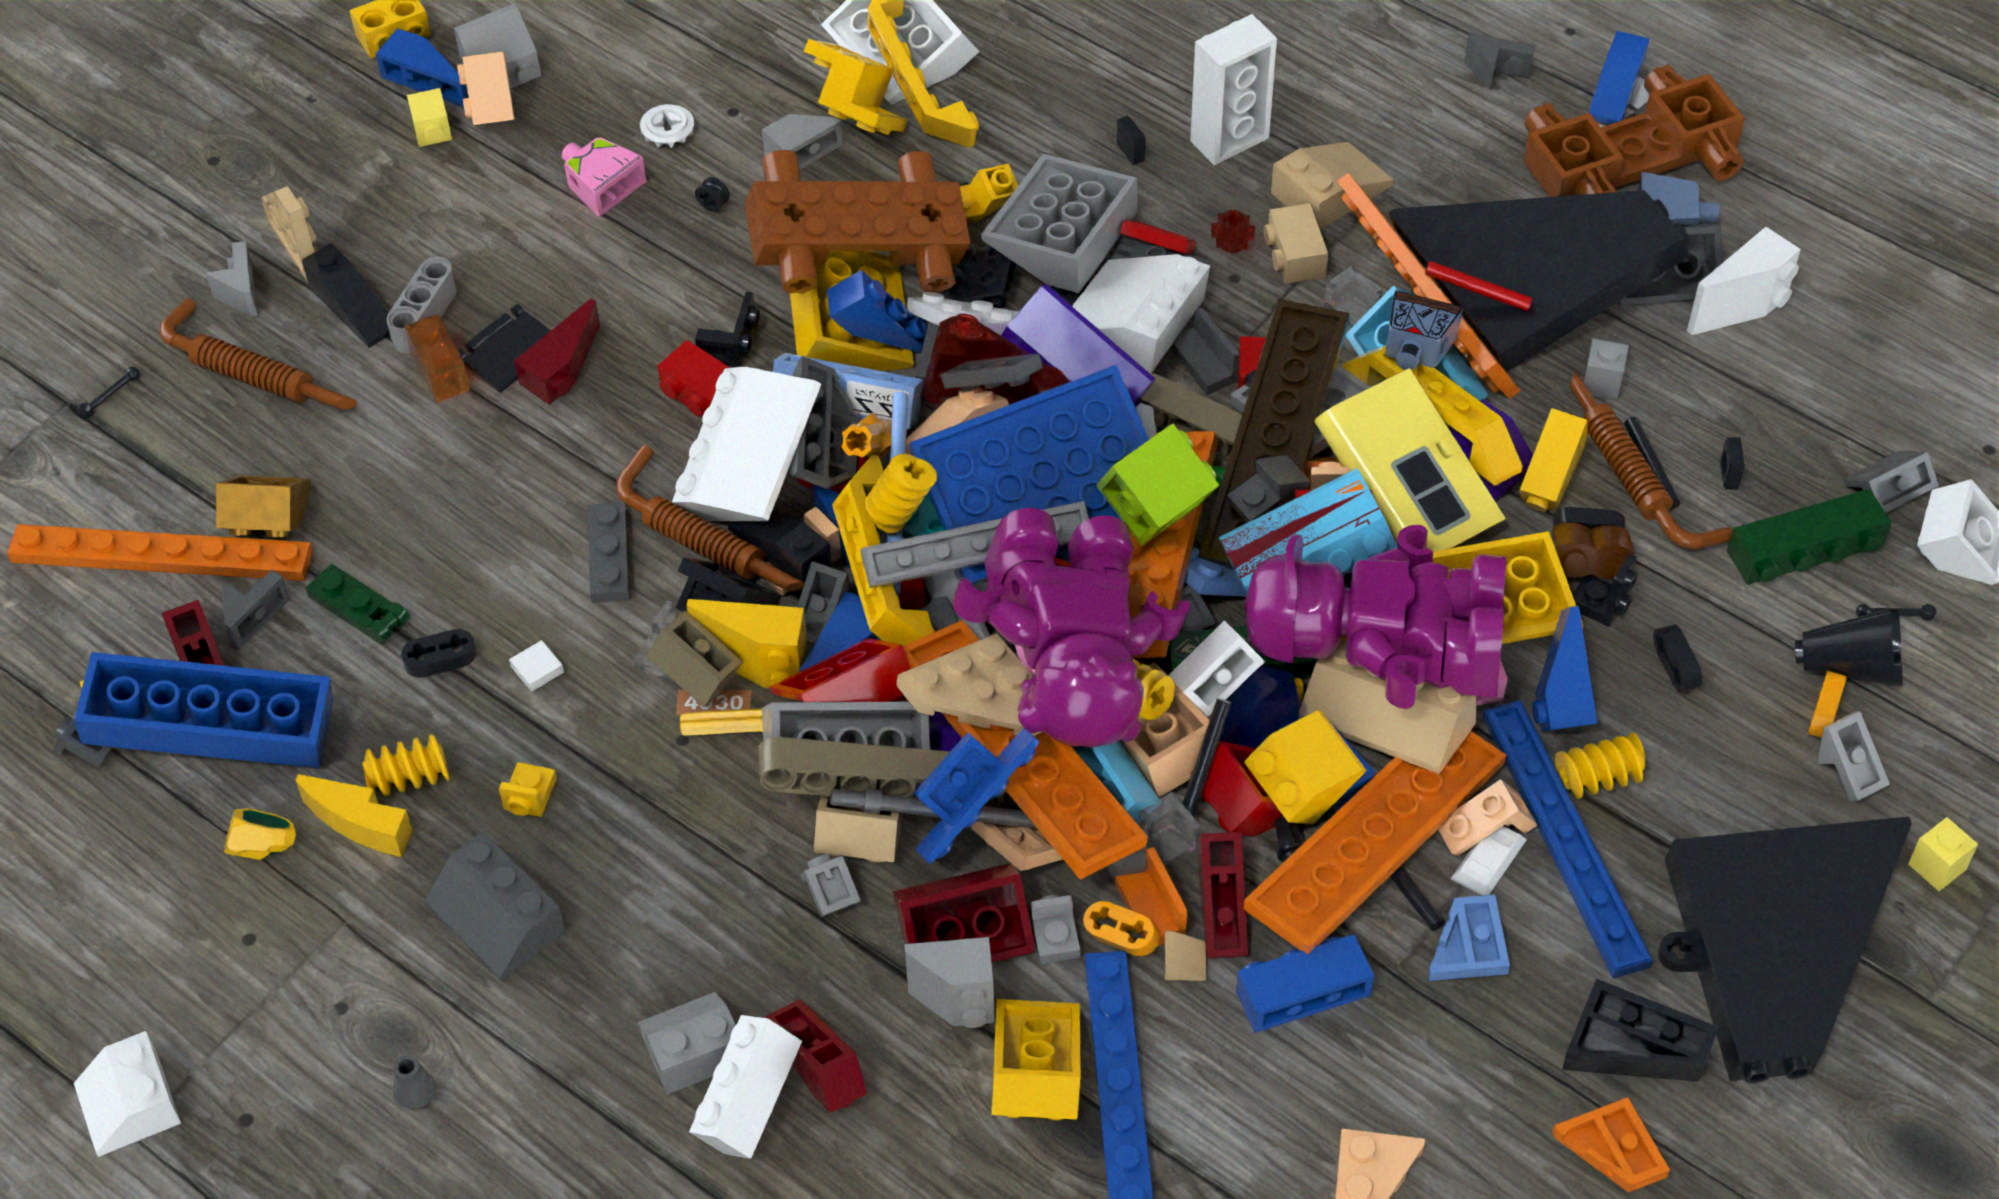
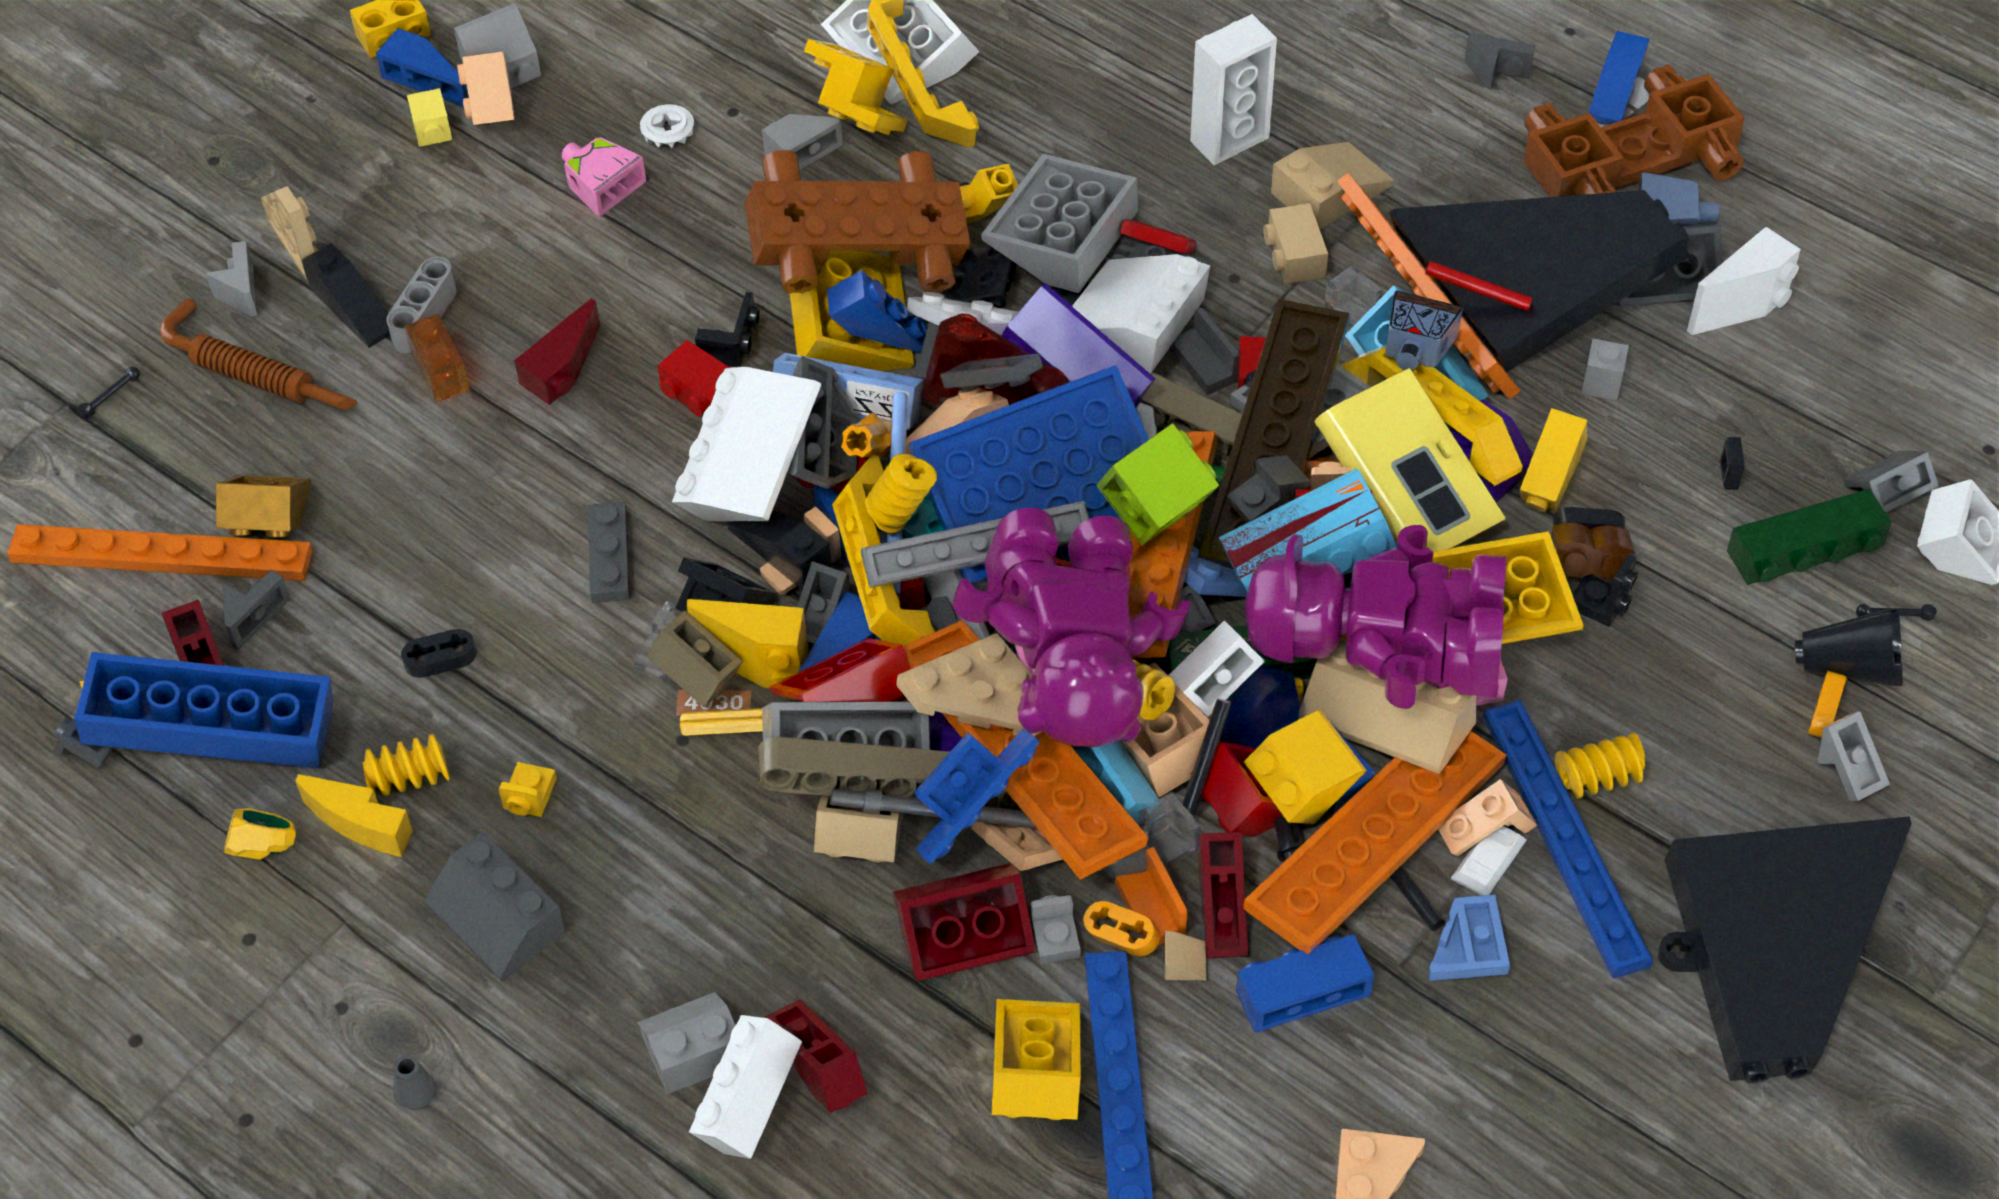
(125, 1095): white slope -> none
(356, 603): dark green plate -> none
(500, 344): black piece -> none
(536, 666): white tile -> none
(697, 533): dark orange piece -> none
(712, 194): black bush -> none
(830, 884): light grey bracket -> none
(953, 979): light grey slope -> none
(1130, 140): black tile -> none
(1232, 231): clear red gear -> none
(1565, 685): blue slope -> none
(1615, 1145): orange wing -> none
(1636, 473): dark orange piece -> none
(1638, 1038): black wedge -> none
(1642, 442): black bar -> none
(1677, 658): black beam -> none
(1943, 854): light yellow brick -> none

